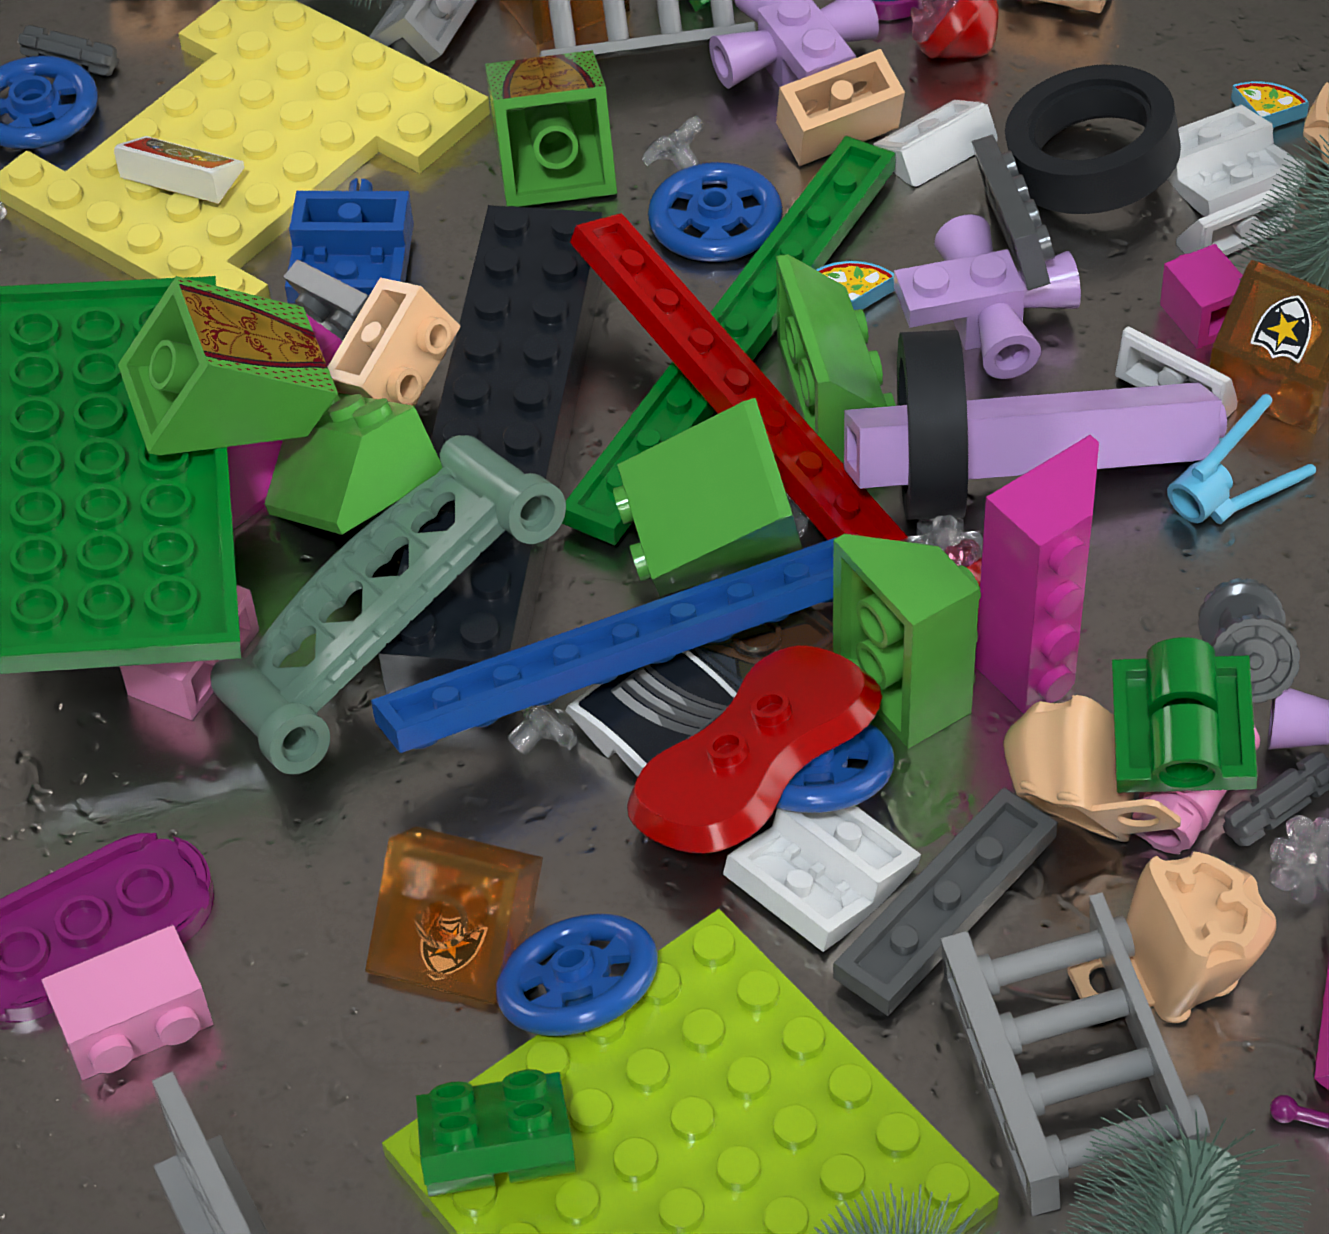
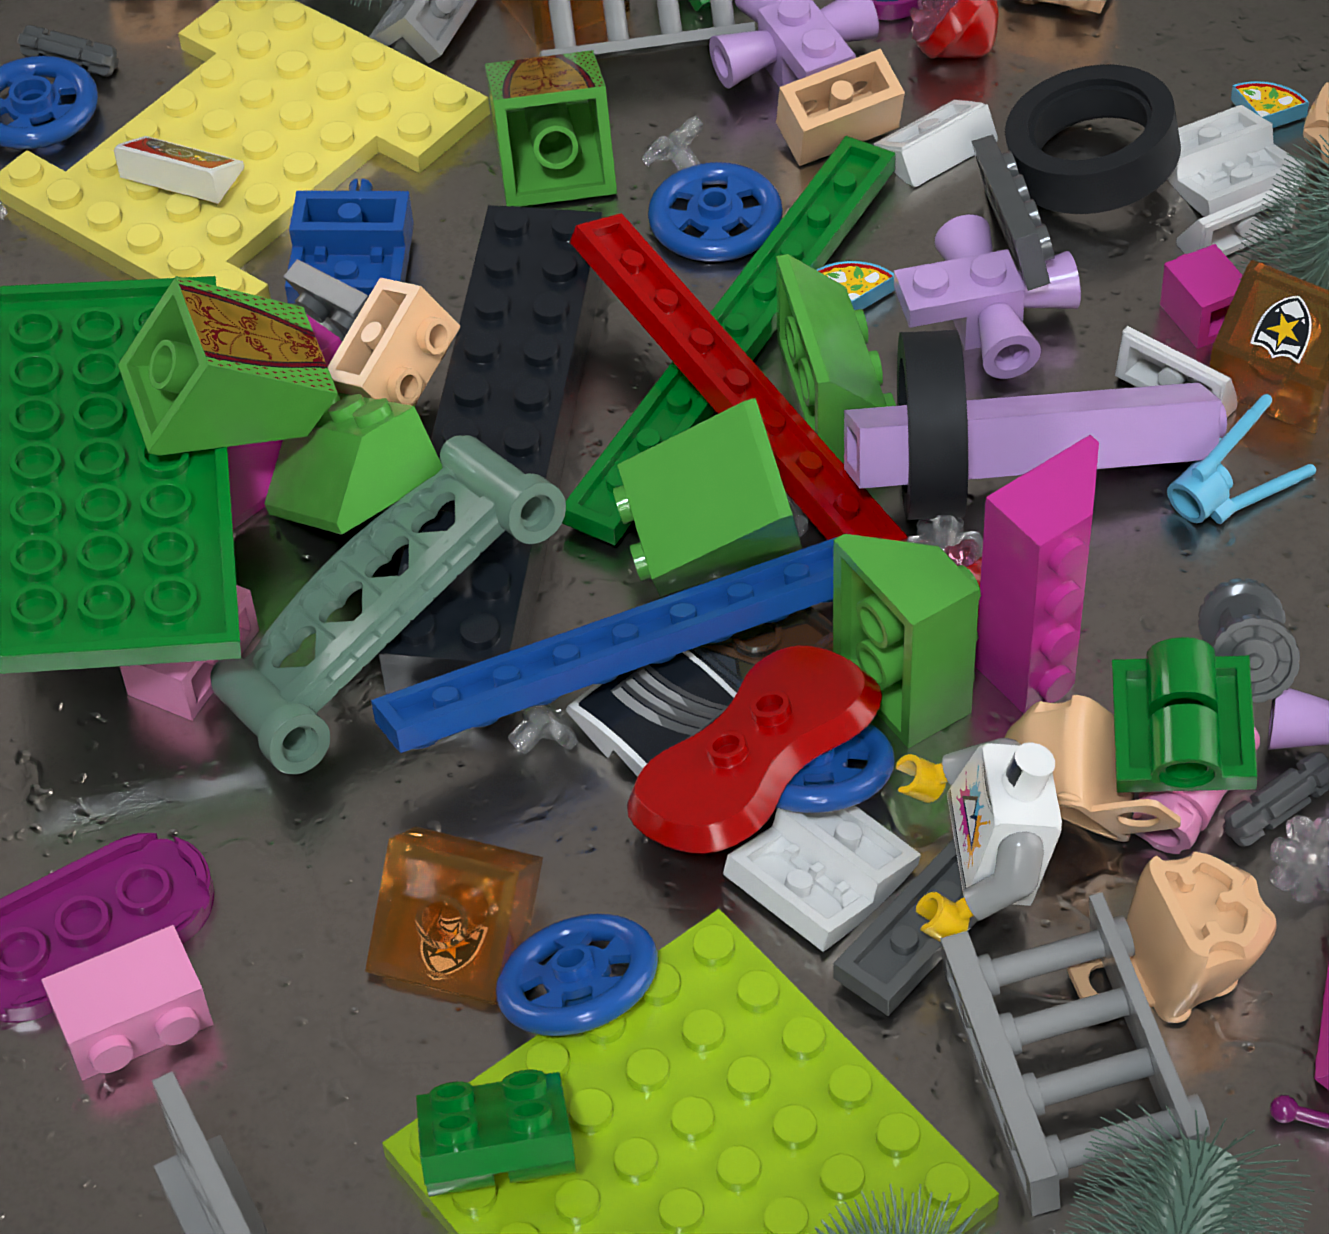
(1001, 824): none -> torso

